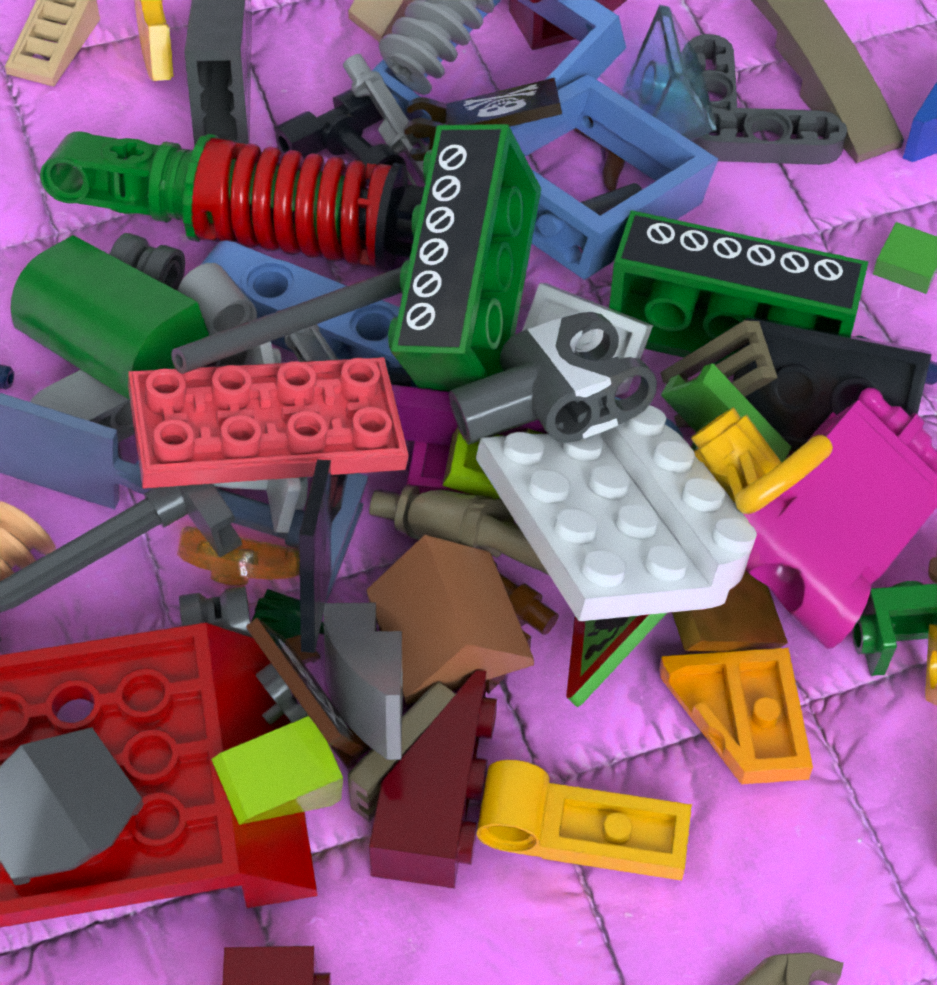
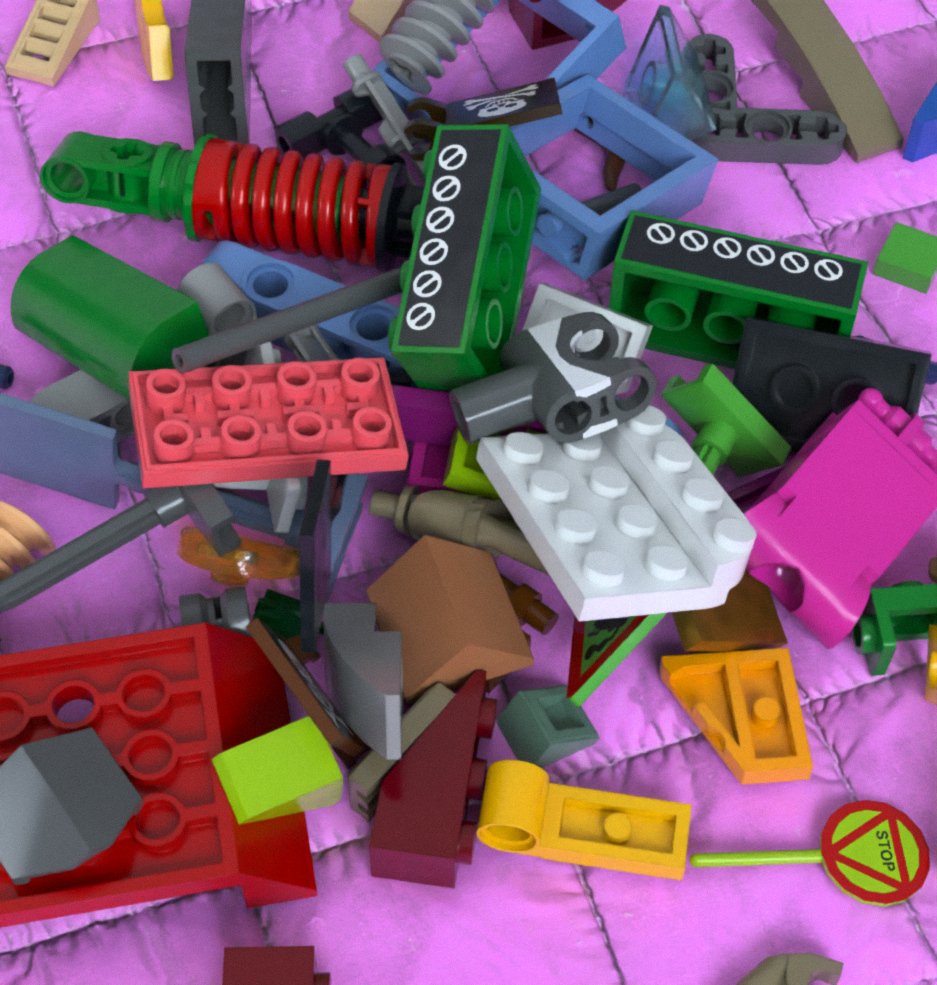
(160, 263): dark grey wheel -> none
(285, 700): dark grey piece -> none
(545, 726): none -> sand green slope
(722, 346): dark tan tile -> none
(747, 464): yellow piece -> none
(864, 848): none -> piece

